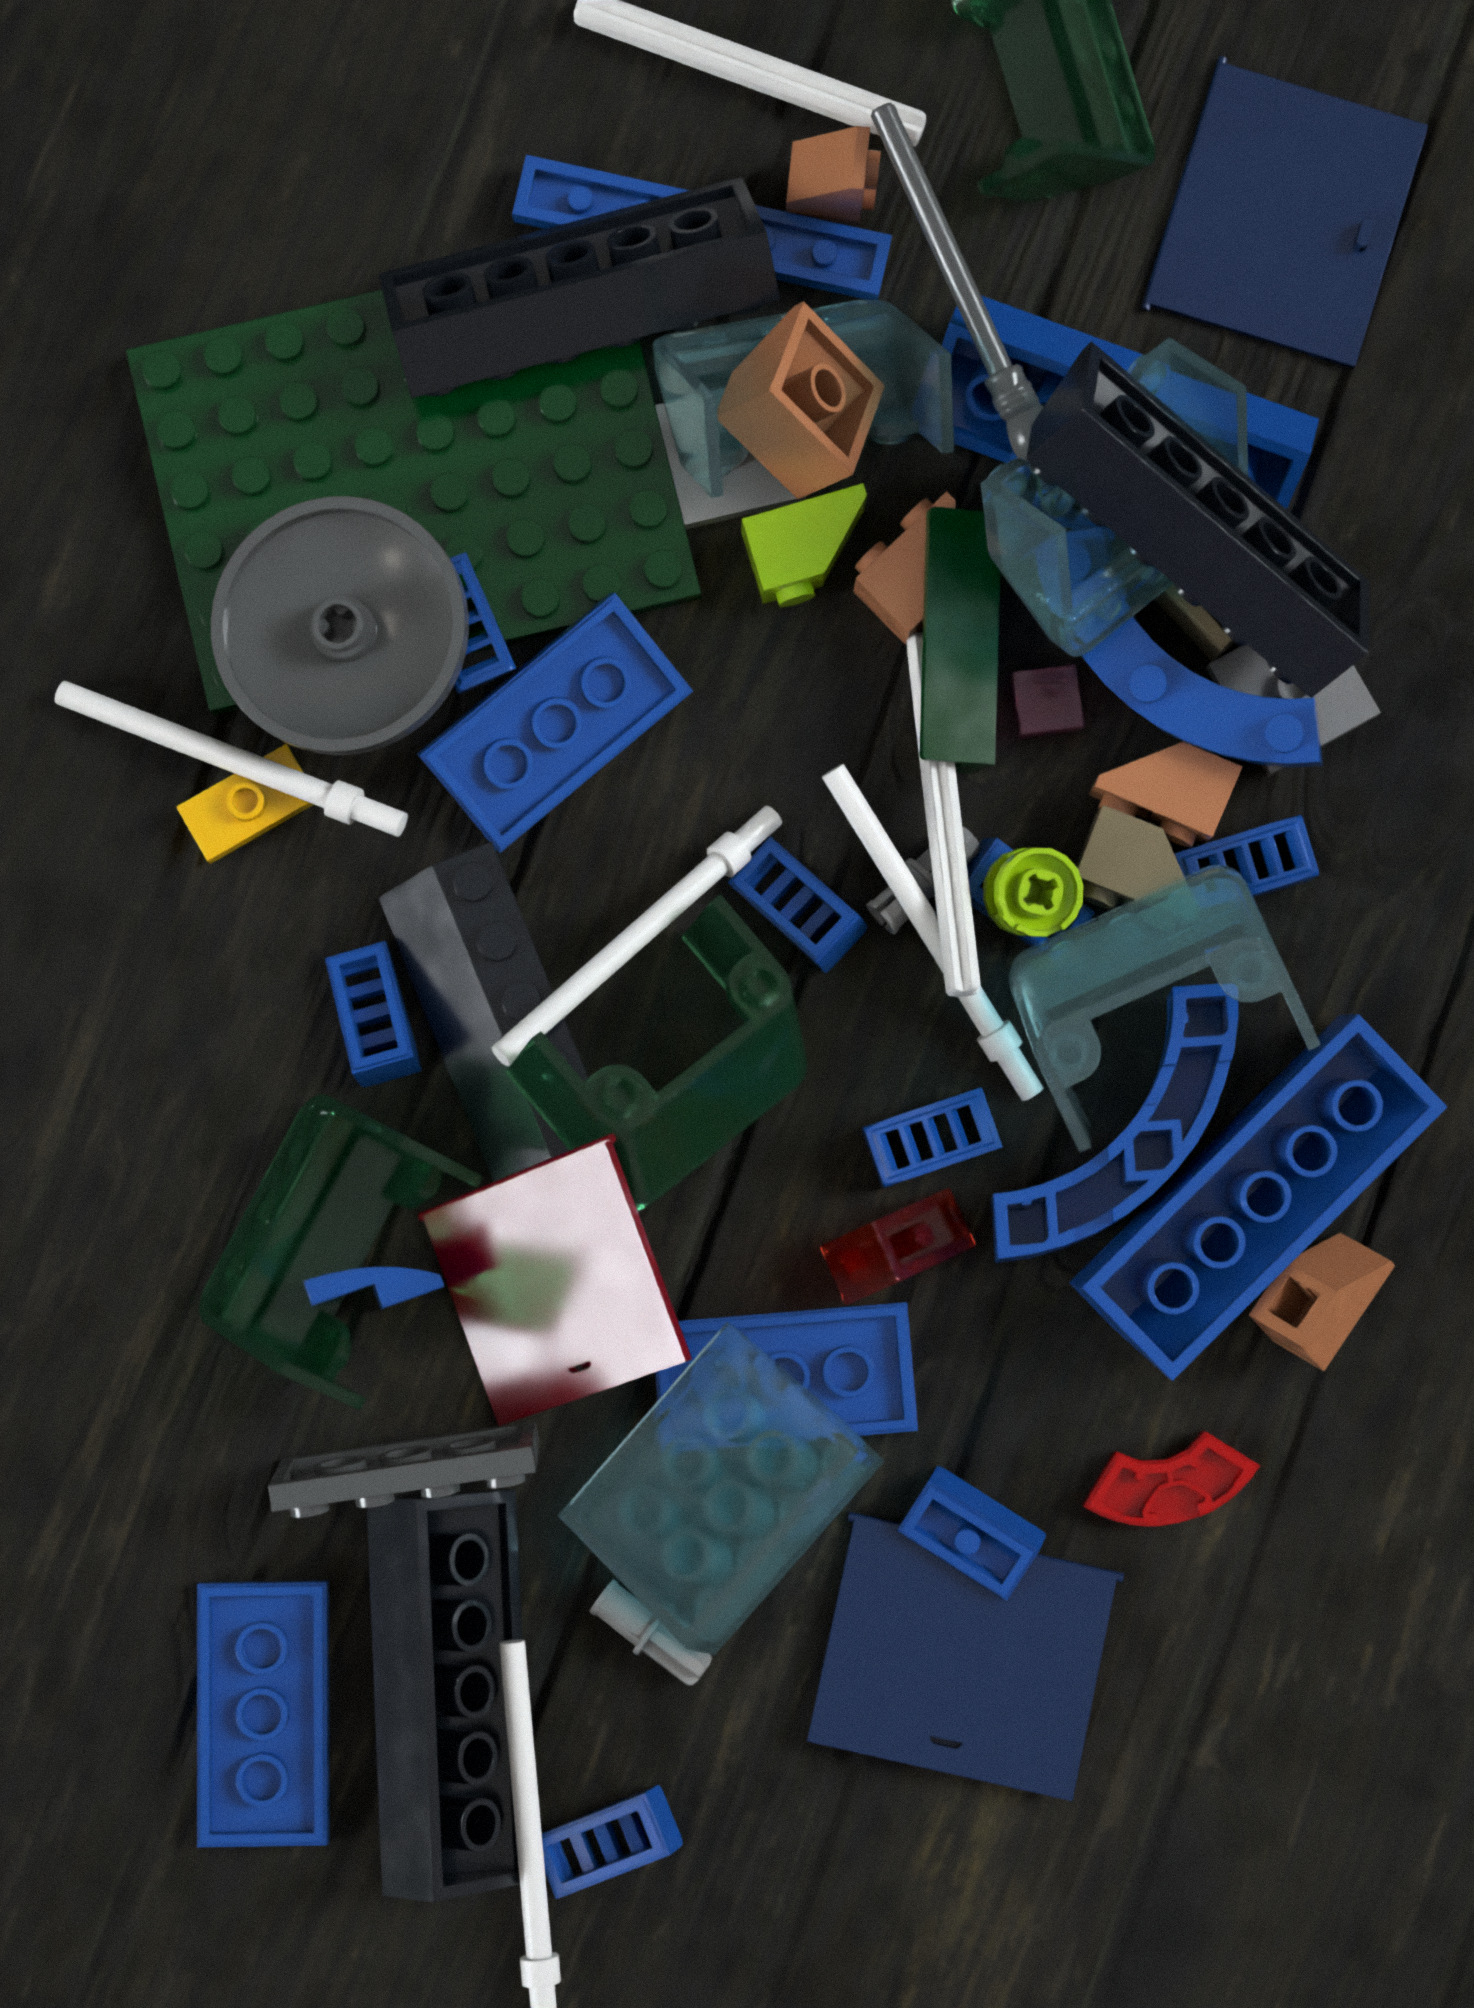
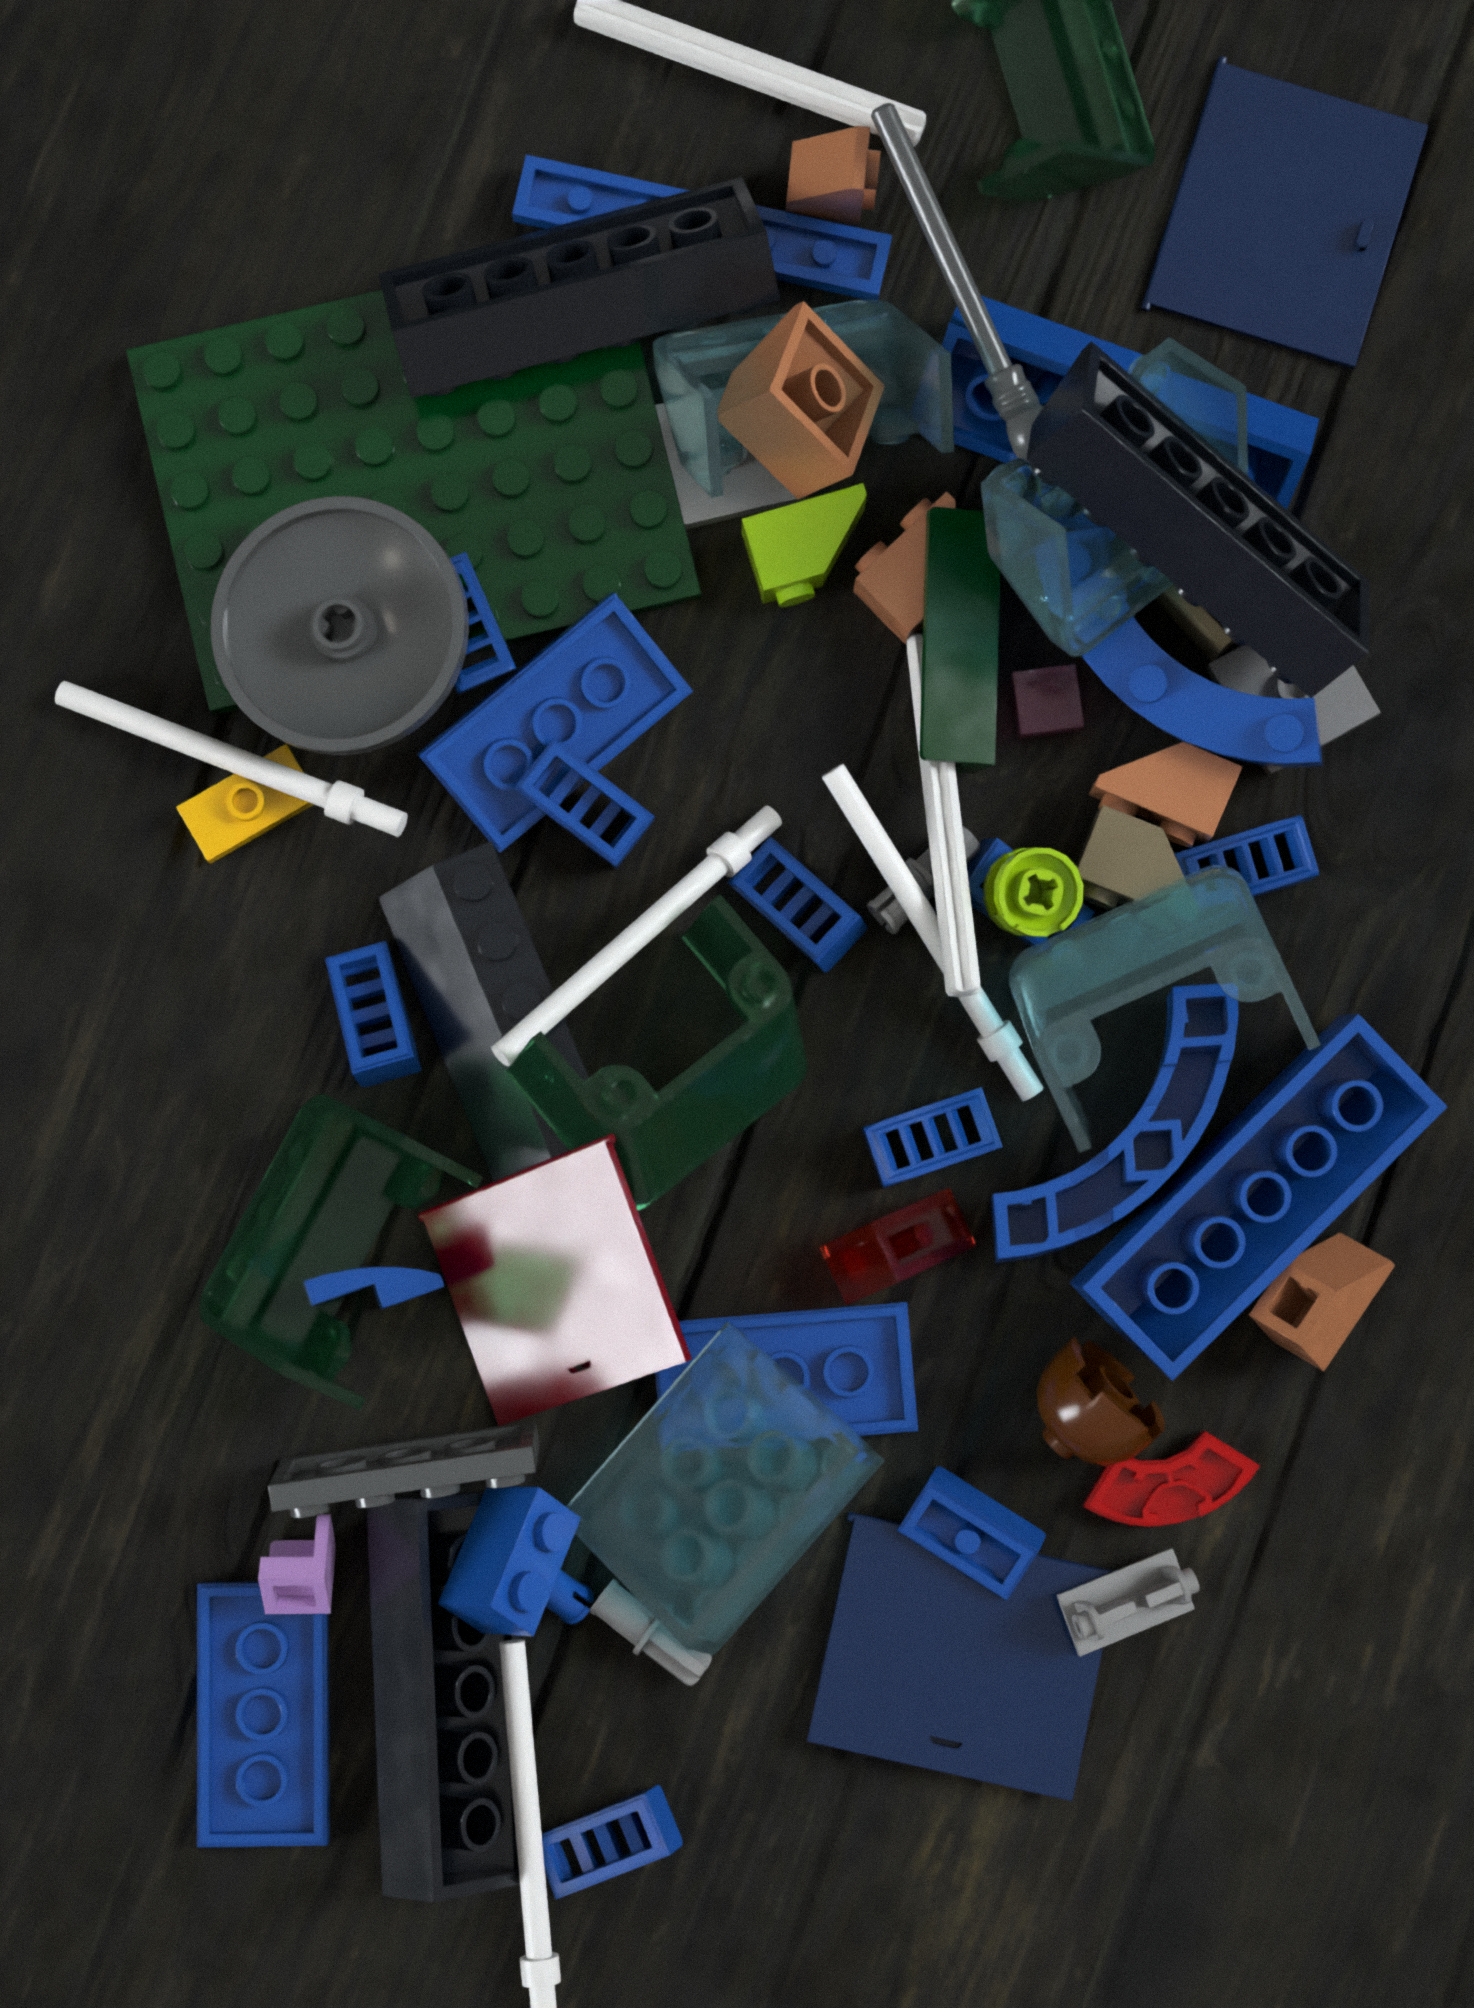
(300, 1573): none -> lavender panel
(514, 1564): none -> blue brick
(626, 839): none -> blue slope
(1093, 1408): none -> reddish brown cylinder
(1127, 1601): none -> light grey hinge

